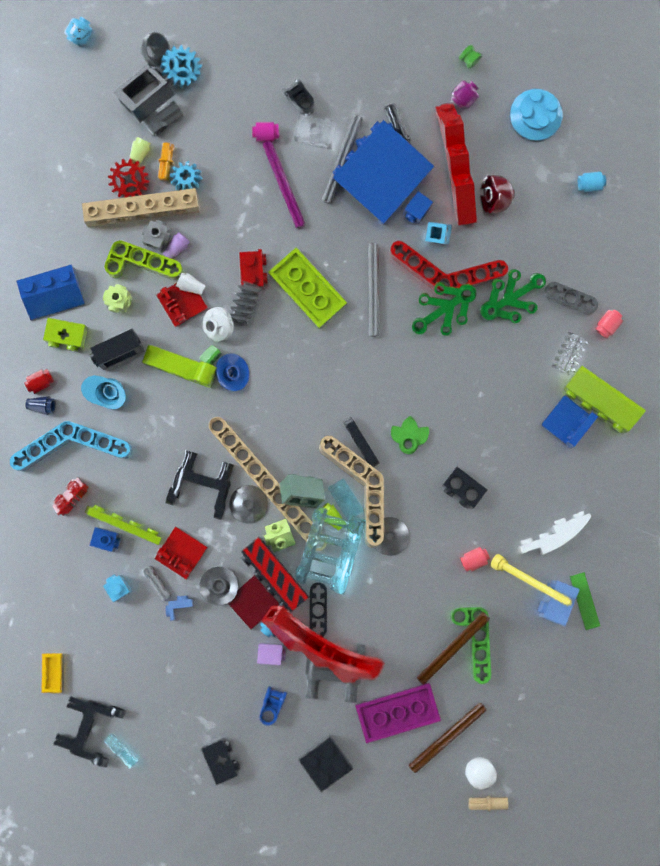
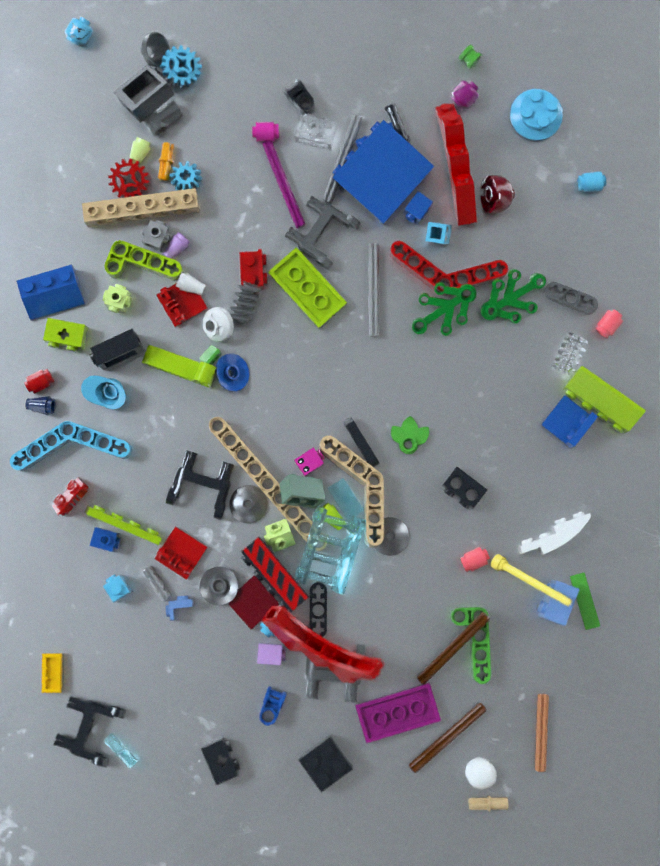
(307, 242): none -> dark grey connector
(310, 461): none -> dark pink brick
(541, 732): none -> nougat axle

